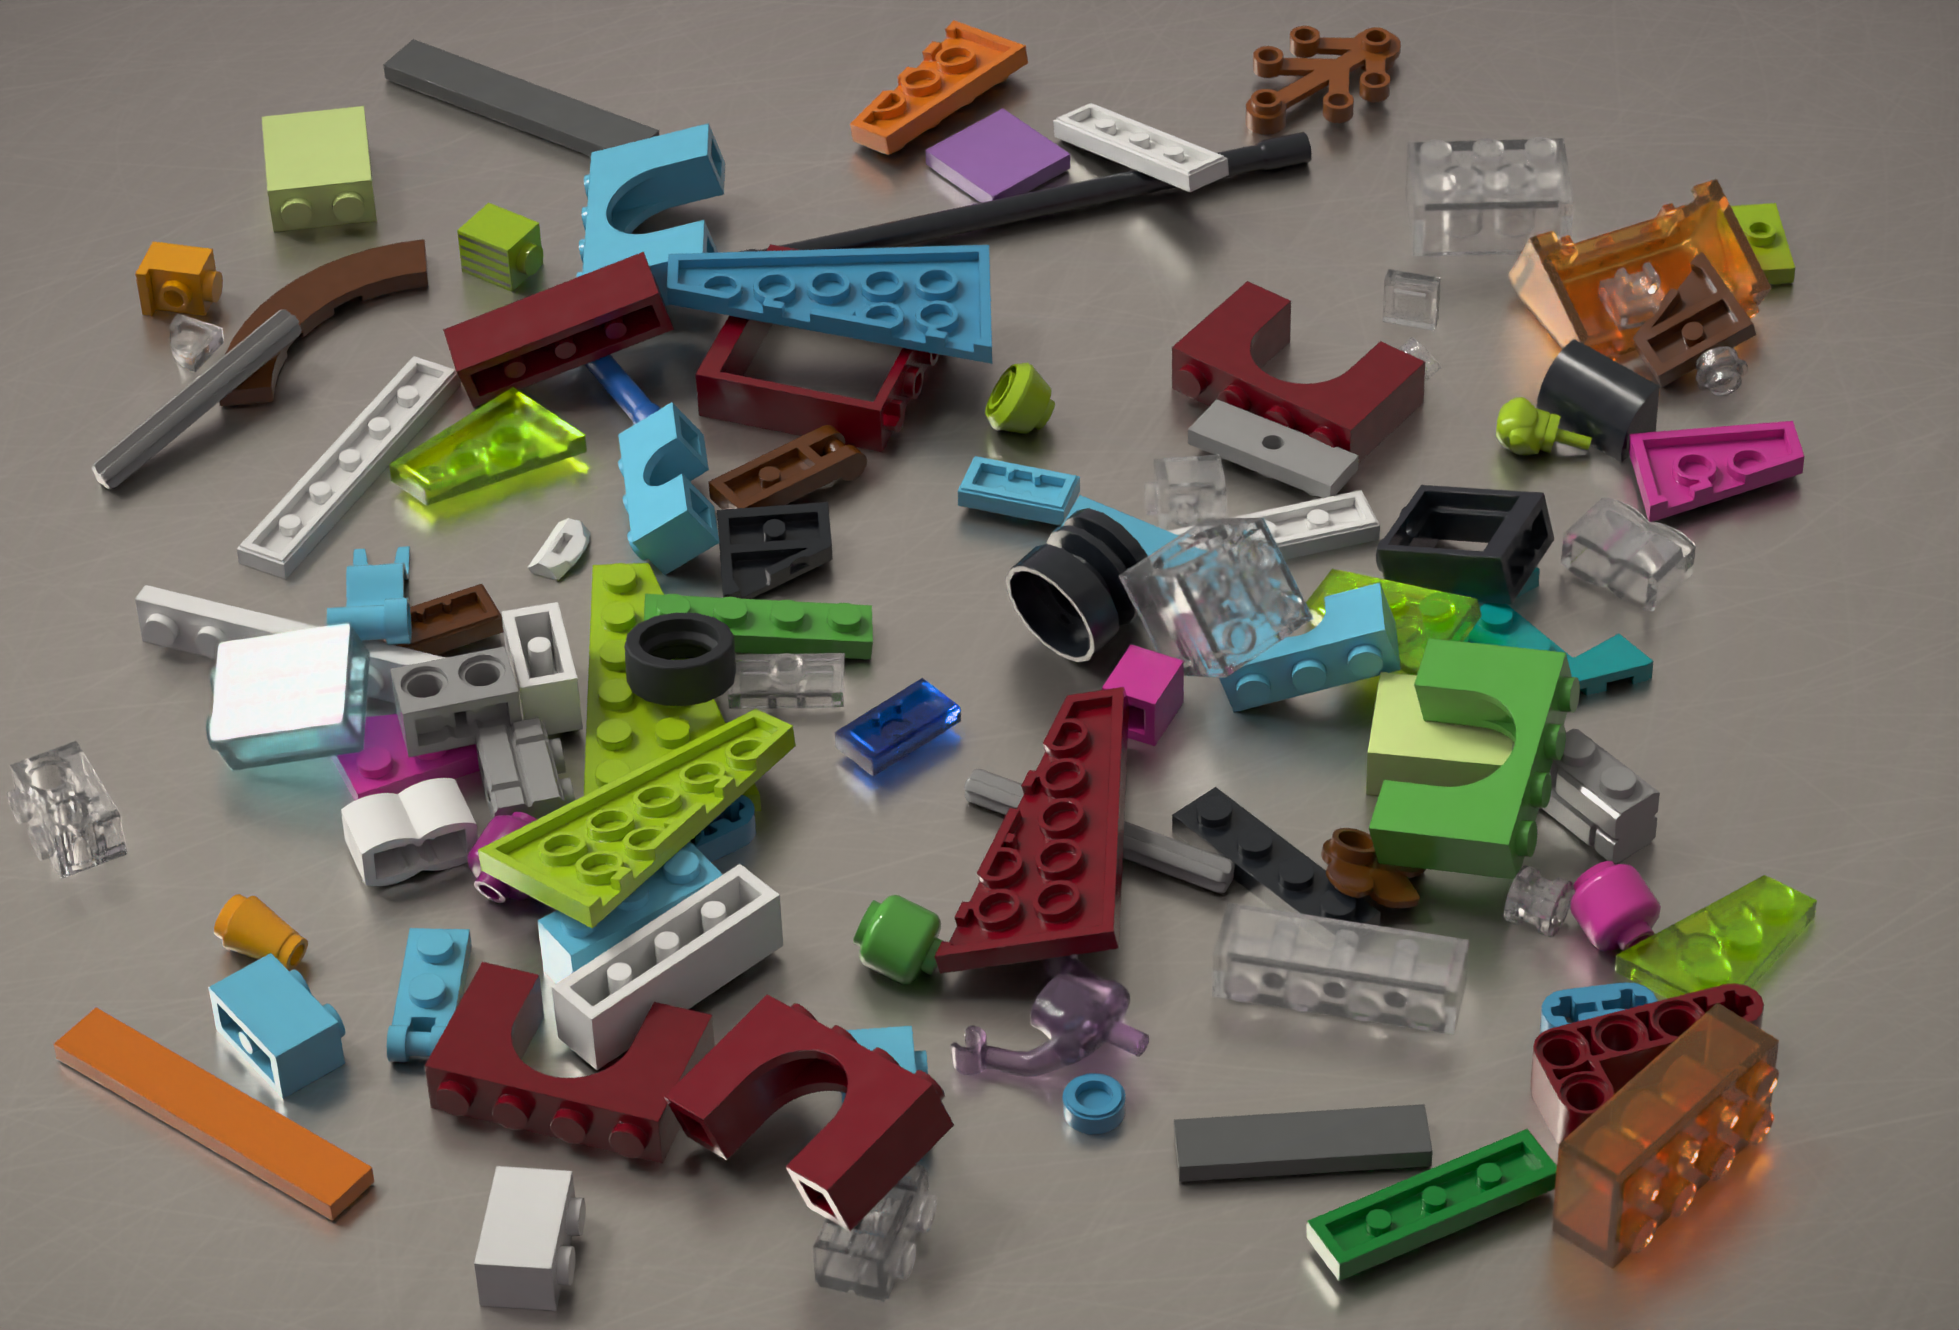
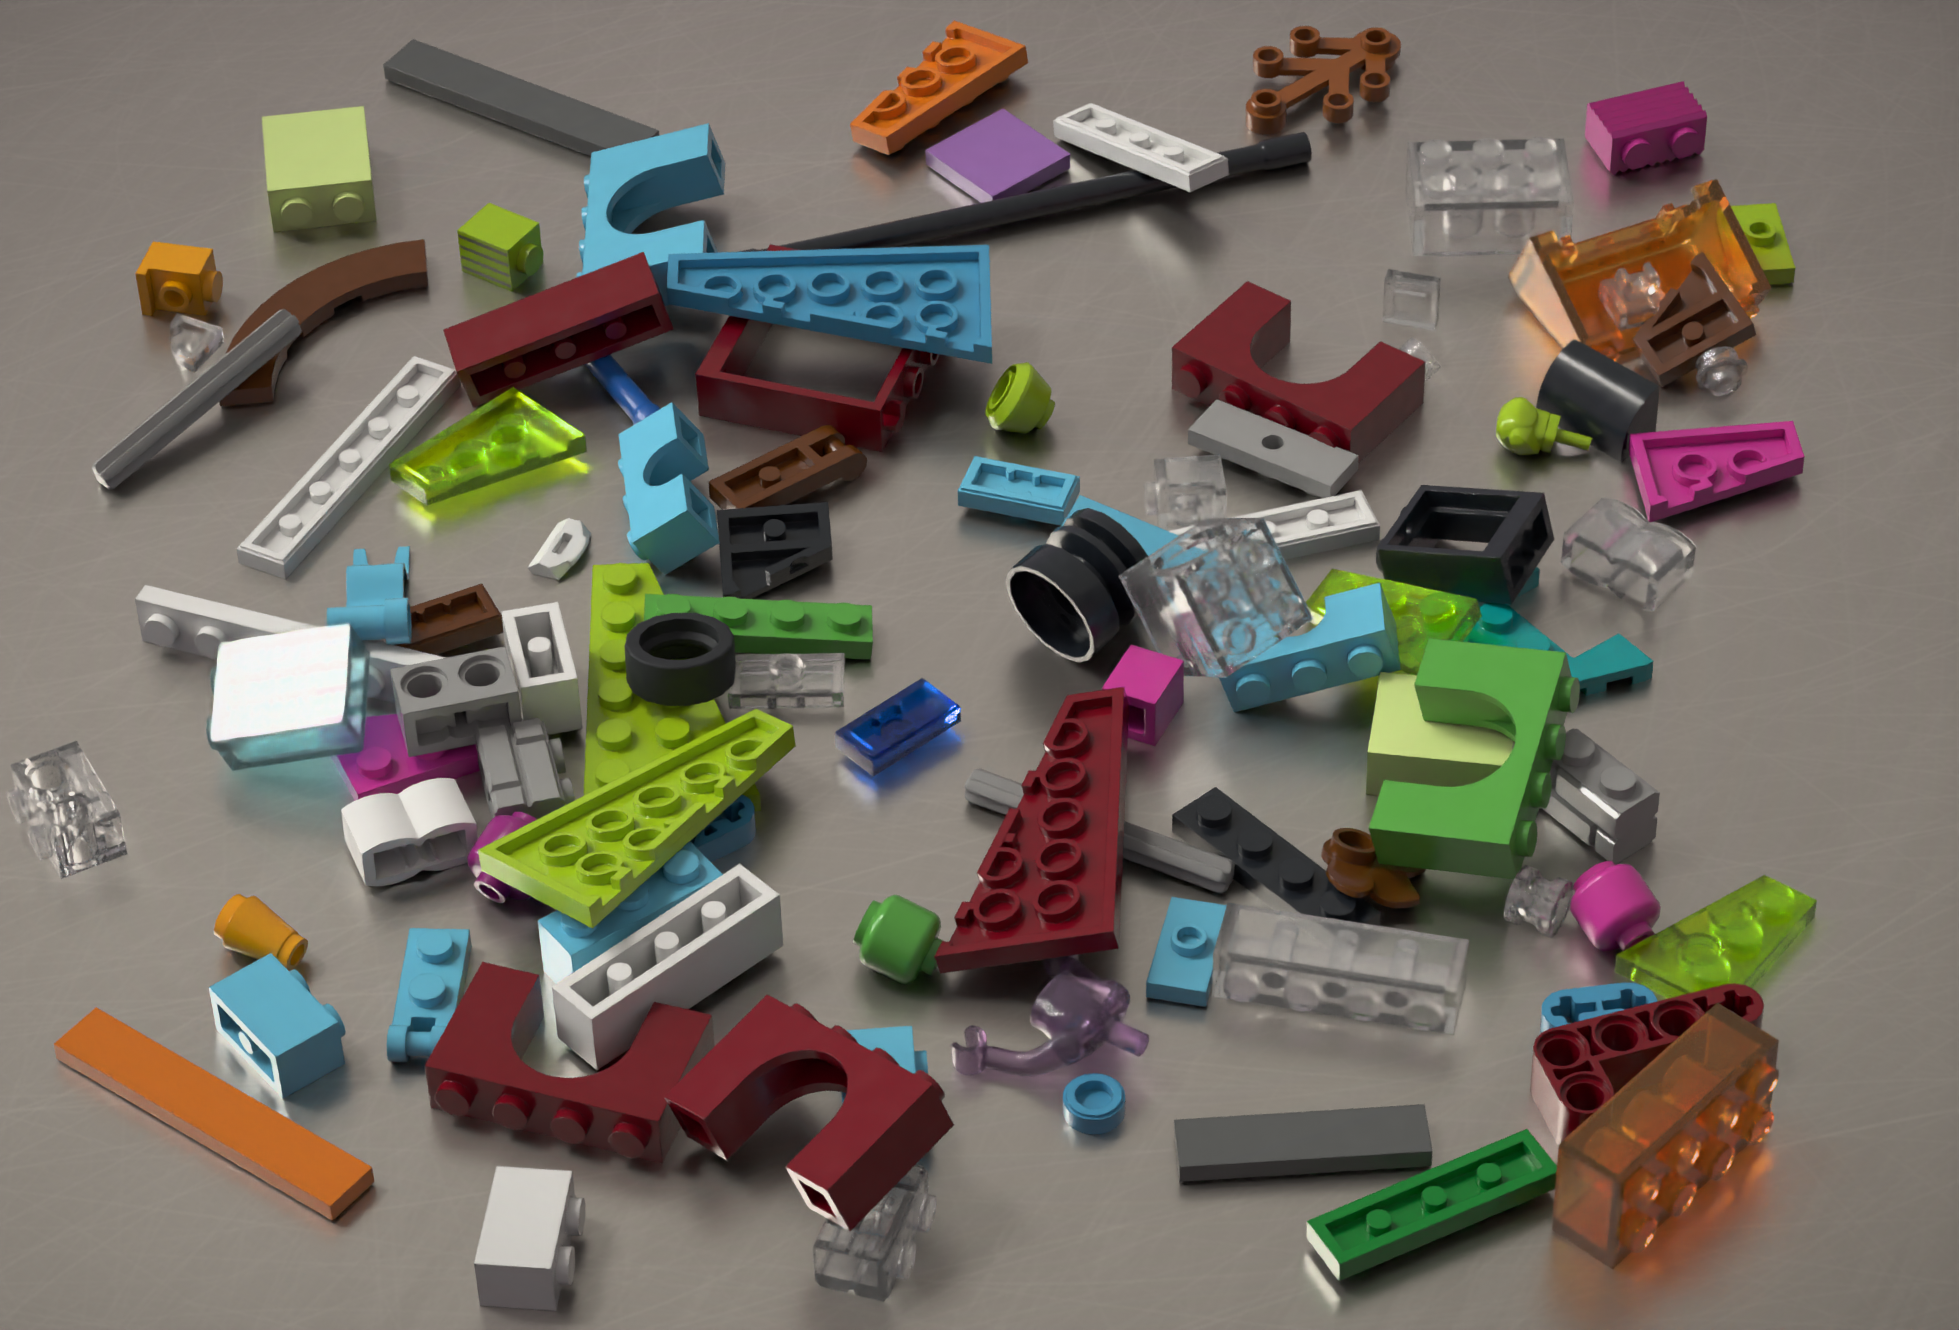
(1185, 951): none -> medium azure plate
(1646, 127): none -> dark pink brick

